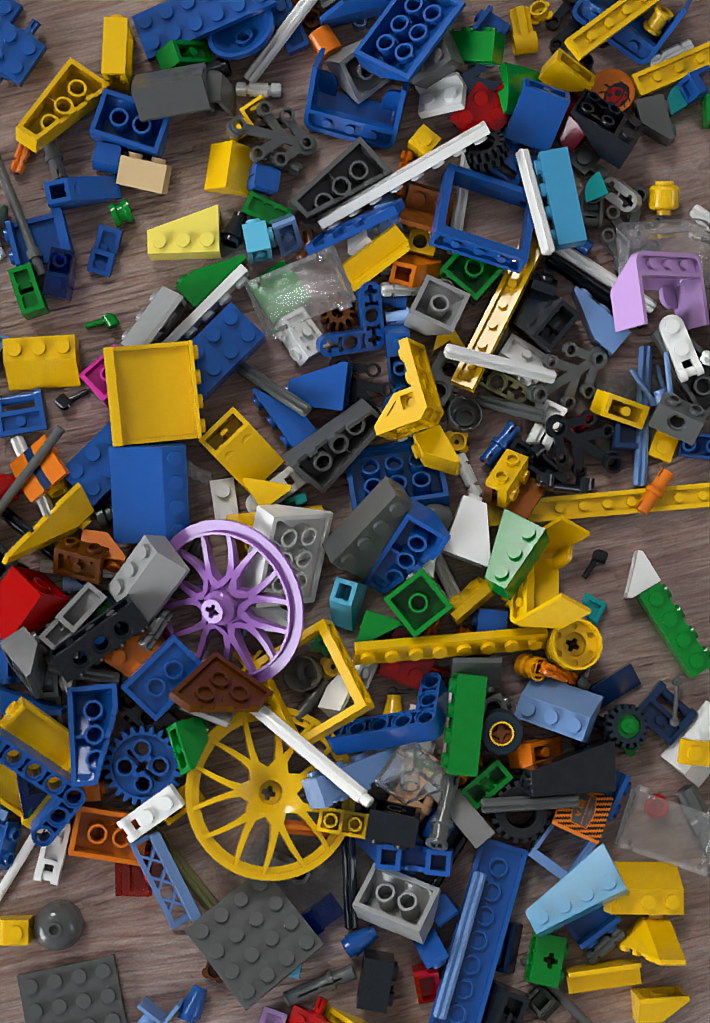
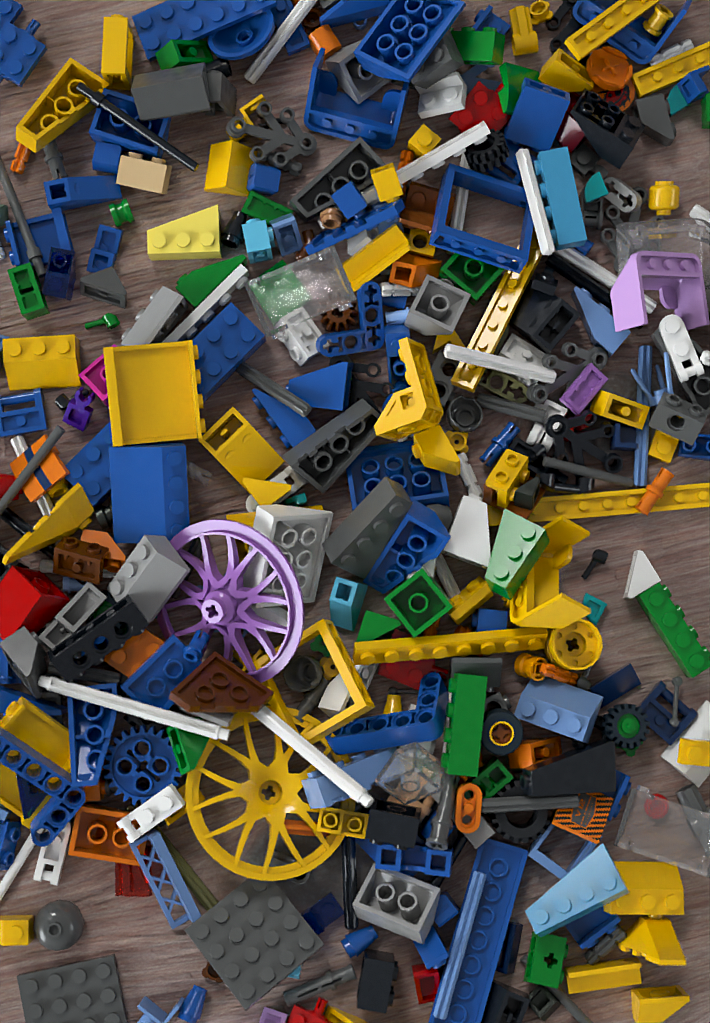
(78, 412): none -> dark purple plate
(100, 101): none -> black bar
(104, 287): none -> dark grey slope
(134, 708): none -> white piece
(156, 629): dark grey axle -> none
(194, 650): none -> blue pin
(224, 497): white plate -> none
(255, 89): white axle -> none
(331, 218): none -> medium nougat plate
(350, 201): none -> blue brick
(387, 183): none -> yellow brick
(468, 806): none -> orange plate
(527, 494): none -> pearl dark grey slope
(583, 389): none -> medium lavender plate
(588, 472): none -> dark grey bar
(609, 68): none -> orange tile

